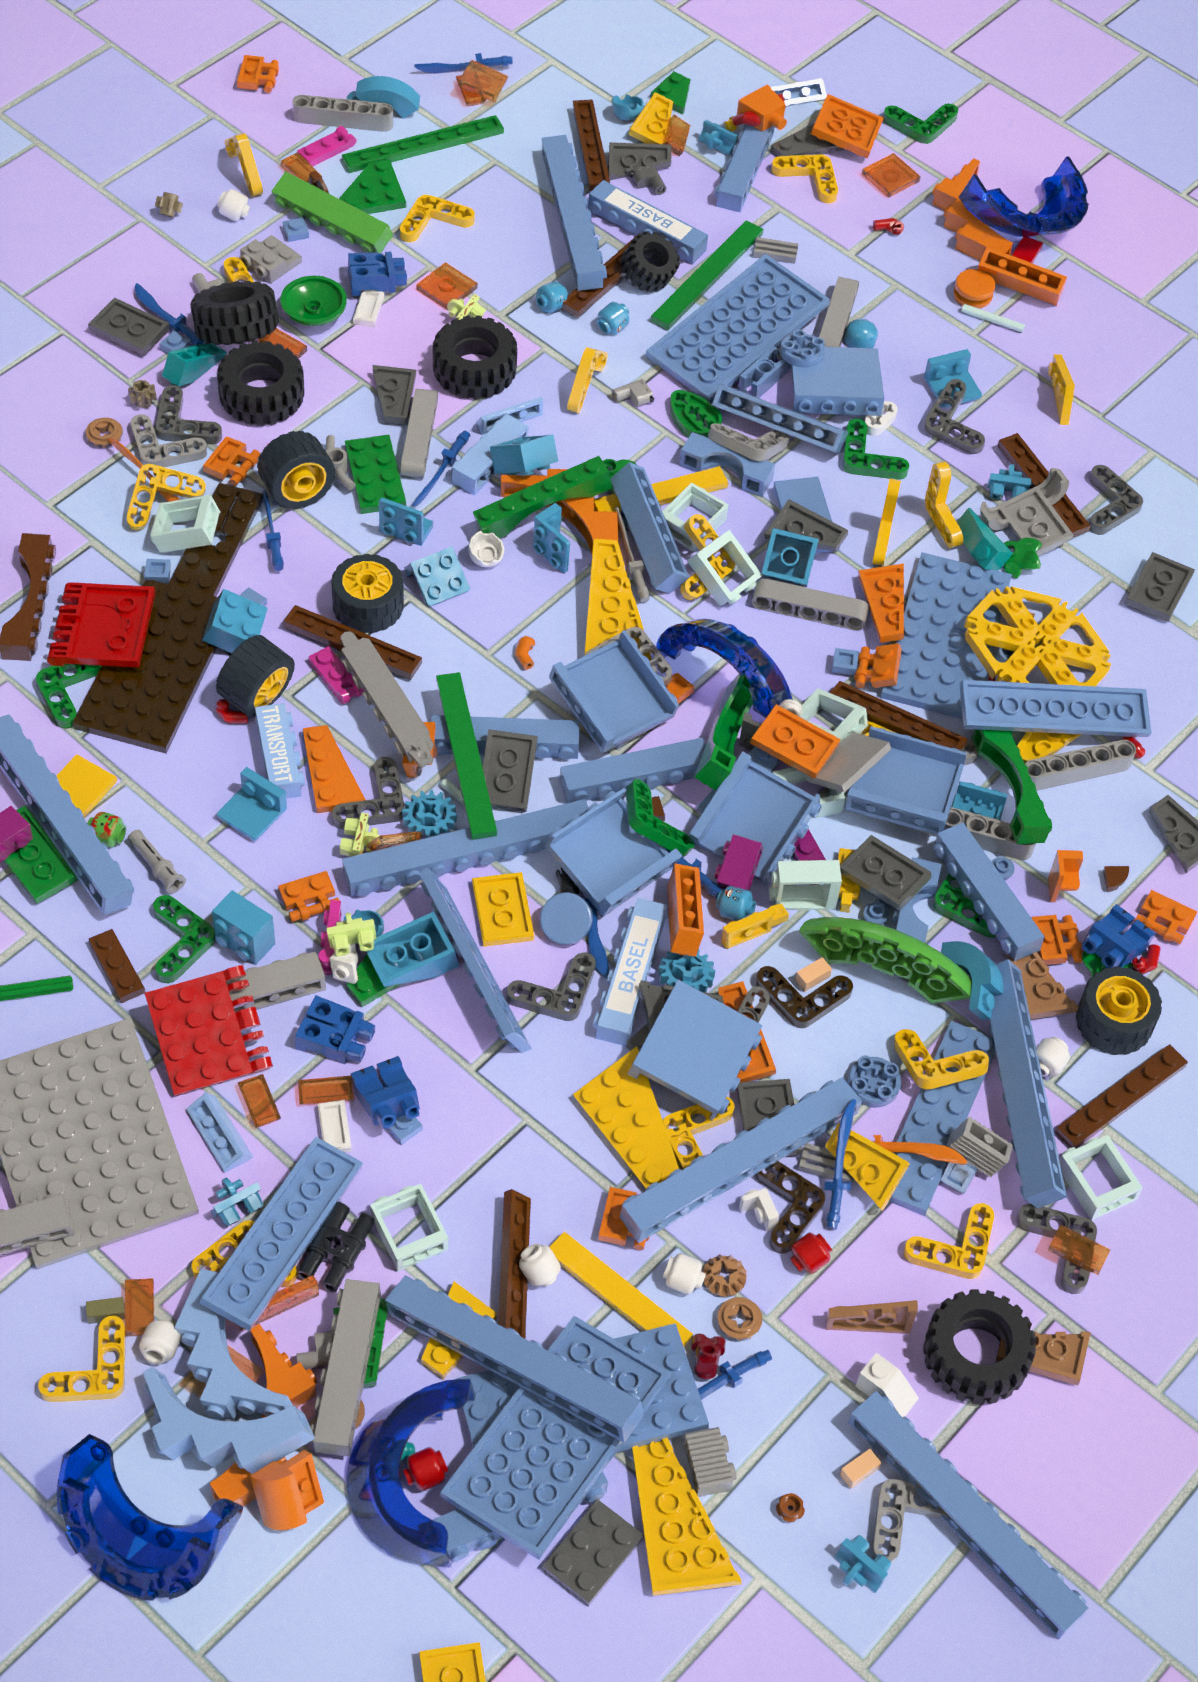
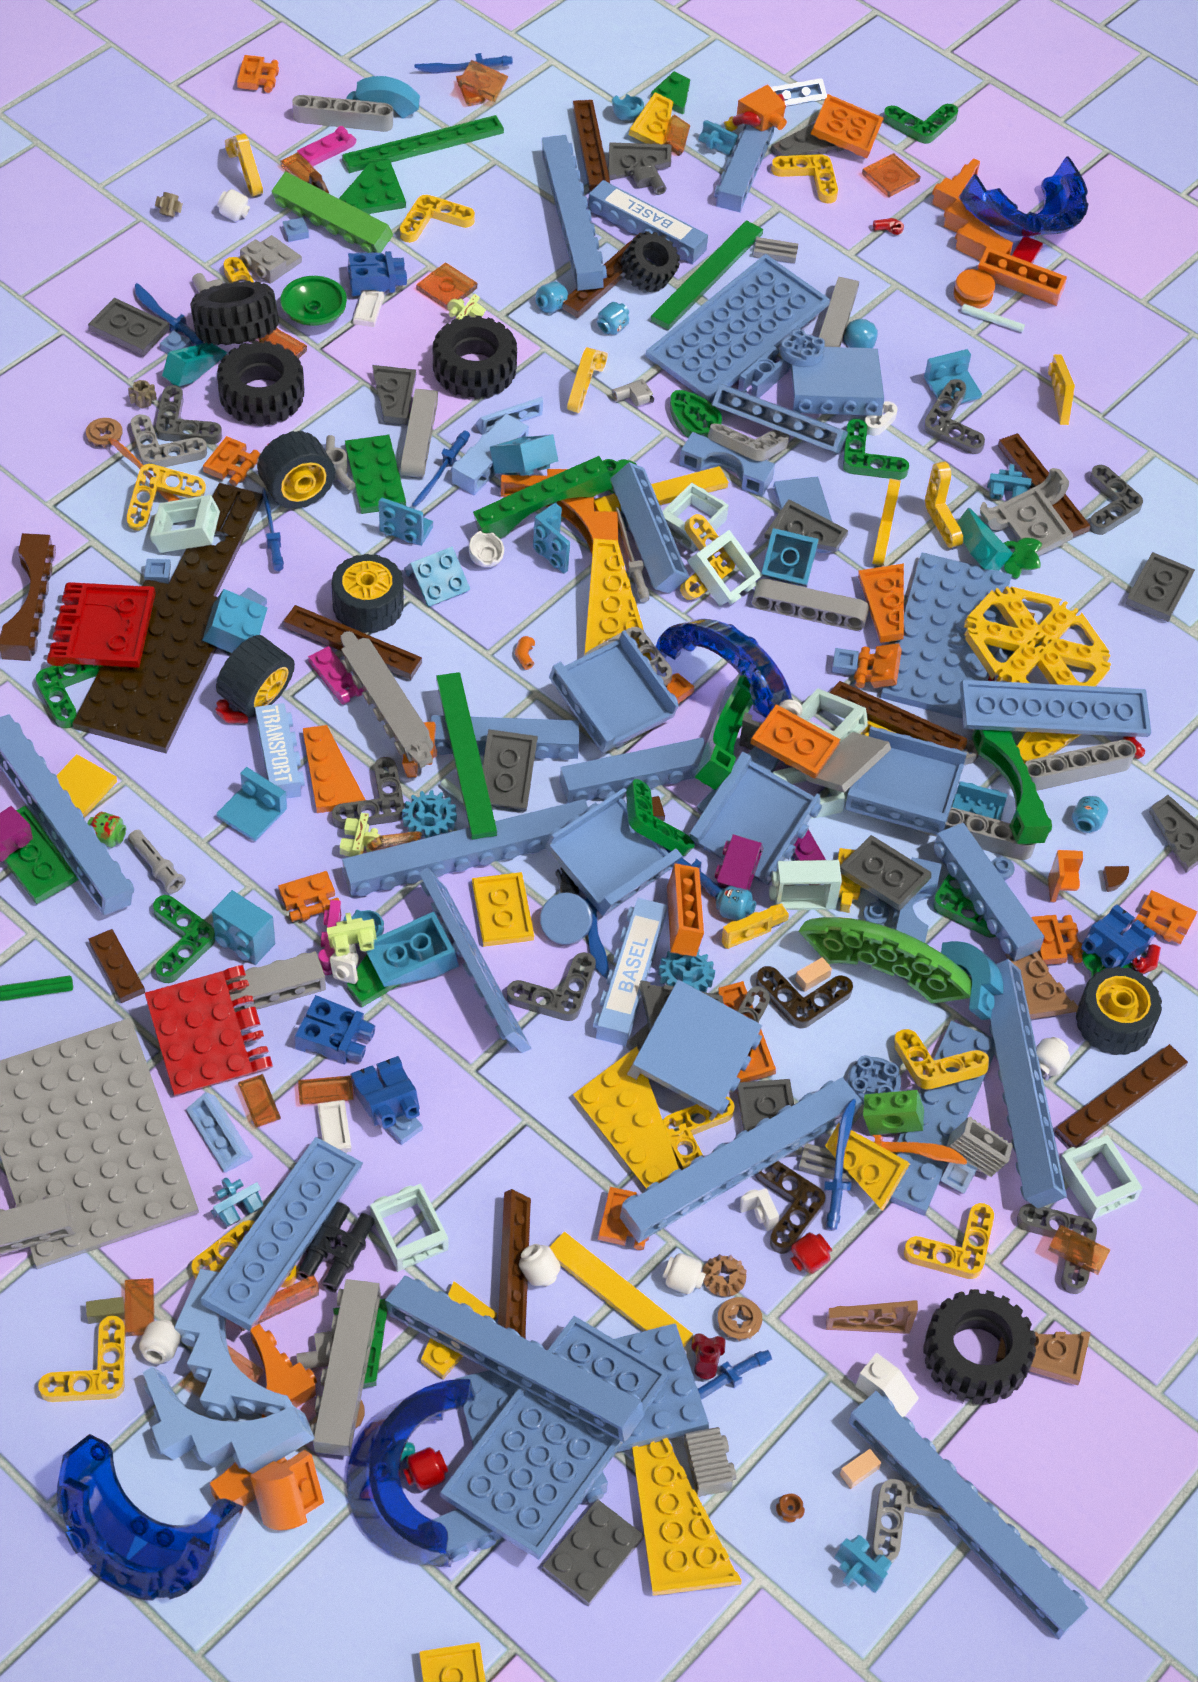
(893, 1112): none -> bright green brick
(1090, 814): none -> dark azure head

